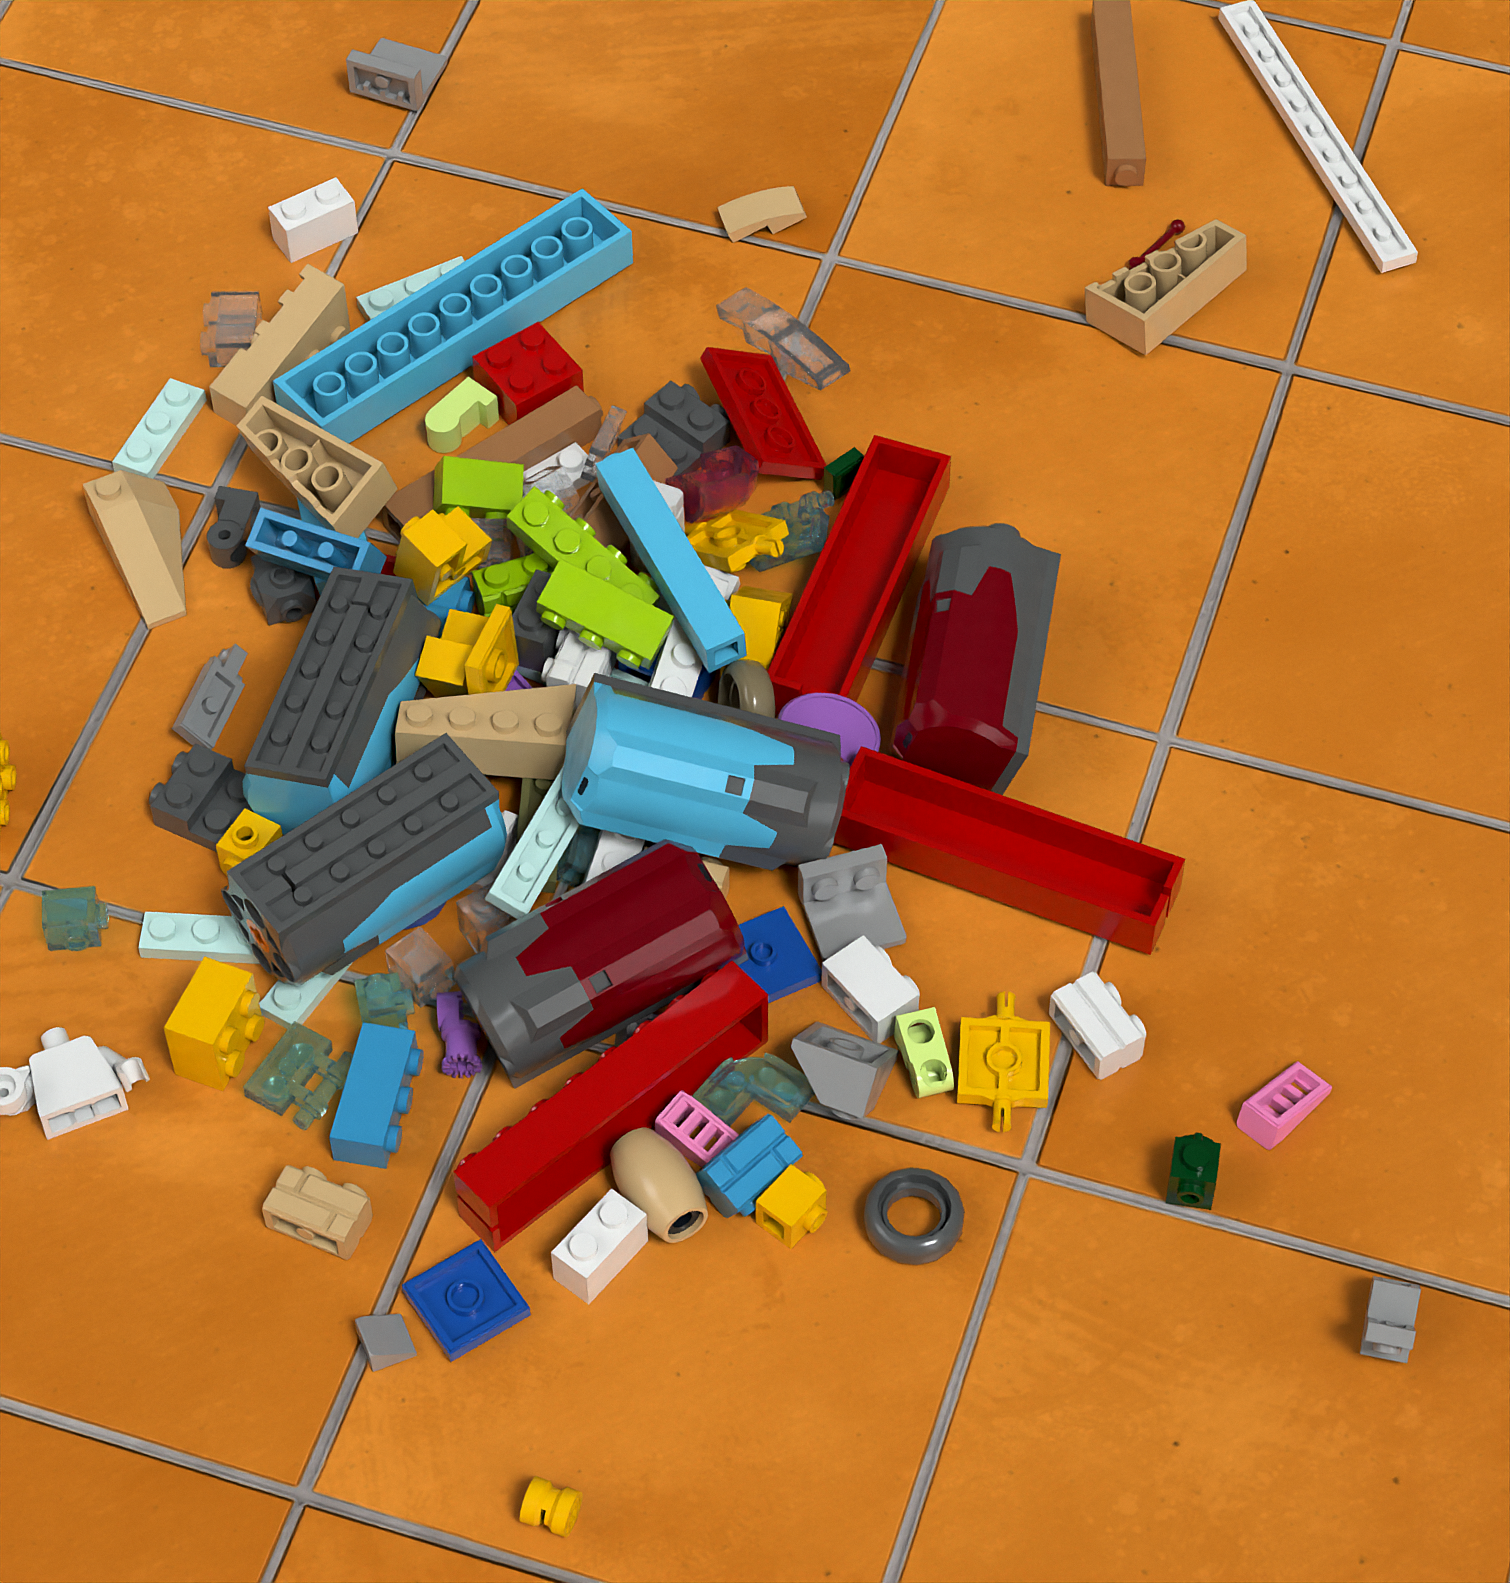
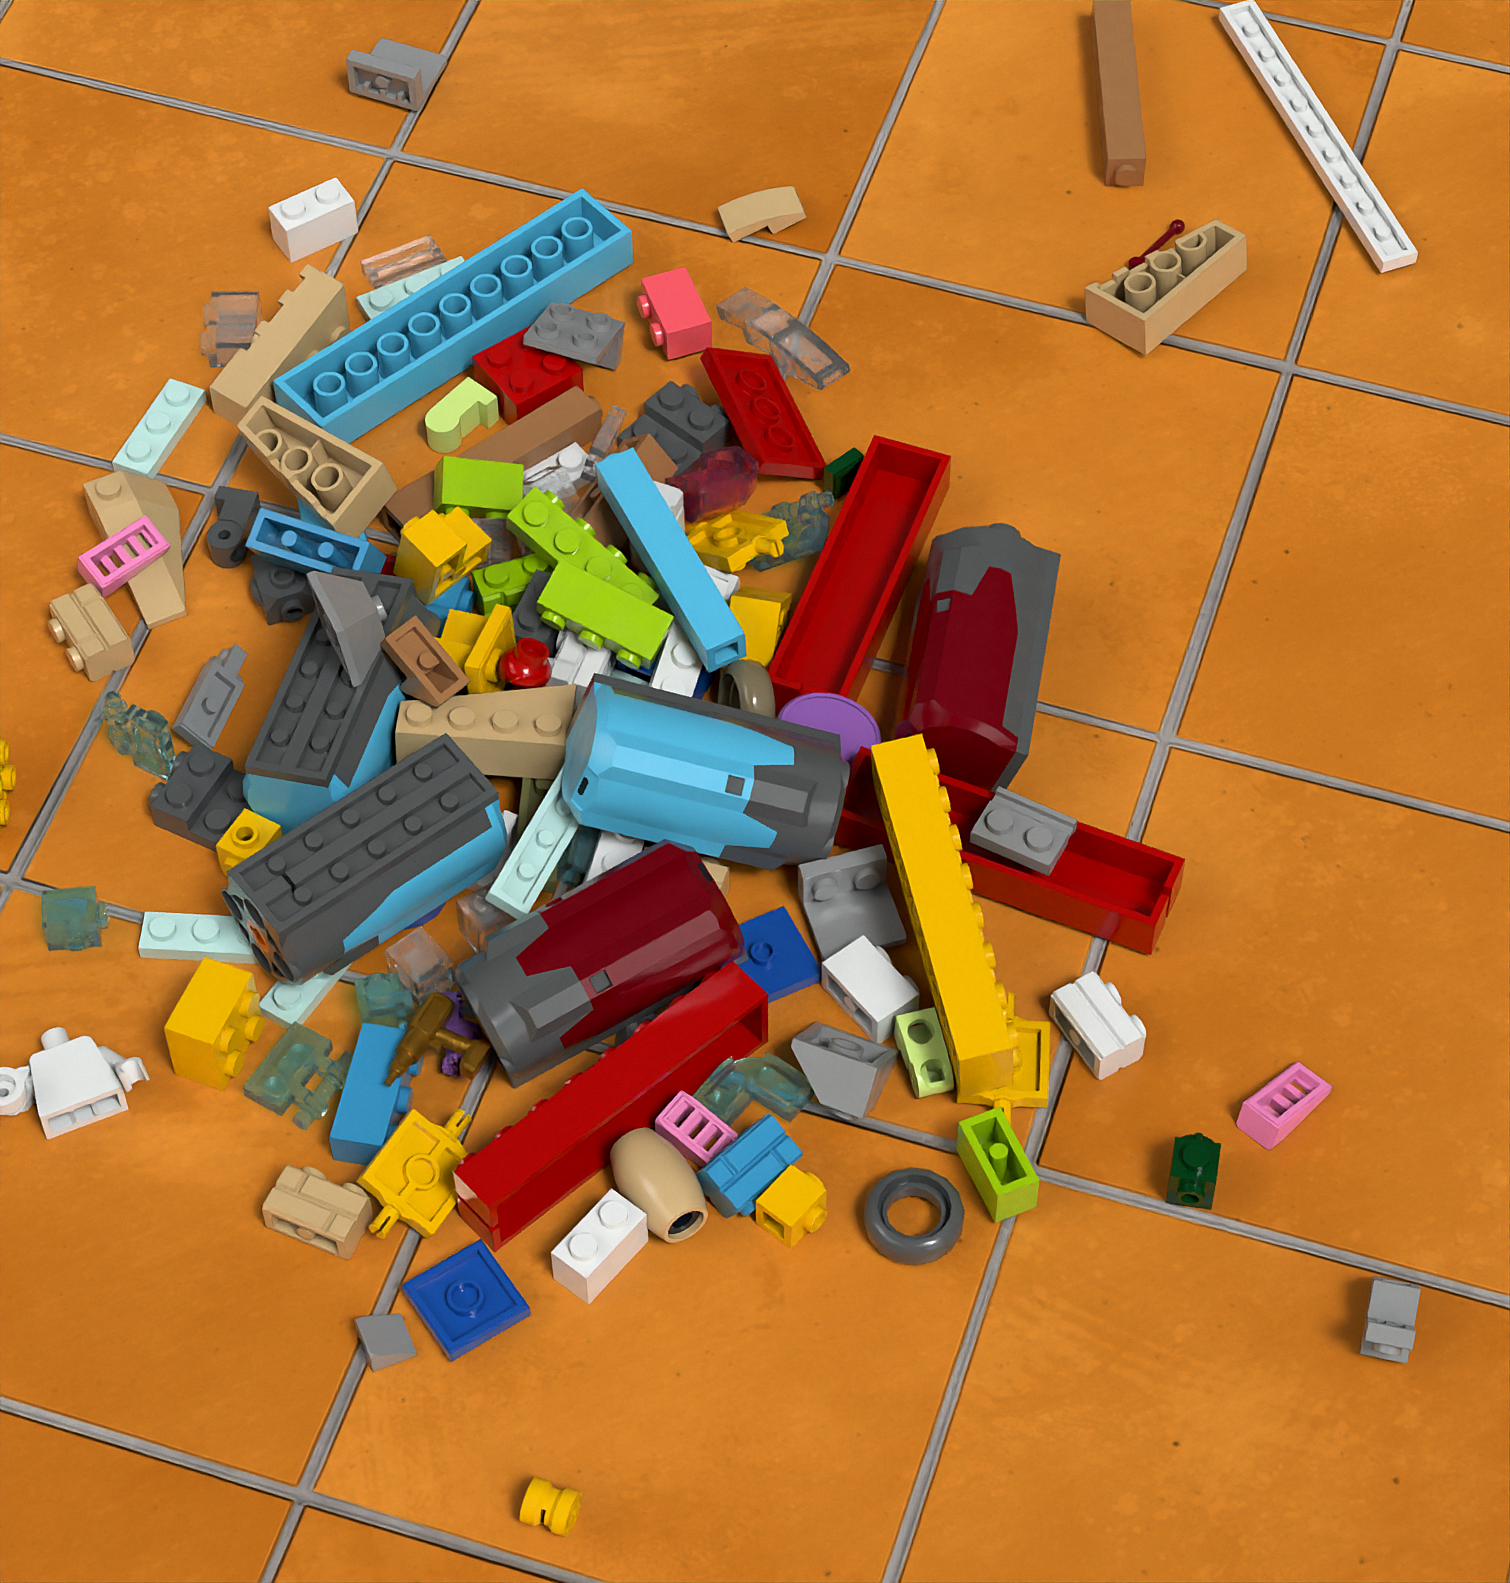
(91, 632): none -> tan brick
(113, 545): none -> bright pink slope
(141, 735): none -> clear light blue plate
(349, 621): none -> light grey slope
(401, 257): none -> clear tile
(415, 1173): none -> yellow plate
(428, 667): none -> medium nougat slope
(429, 1031): none -> pearl gold piece
(526, 665): none -> red animal
(578, 335): none -> light grey bracket
(675, 313): none -> coral brick
(944, 915): none -> yellow brick
(997, 1164): none -> lime brick
(1023, 831): none -> light grey plate

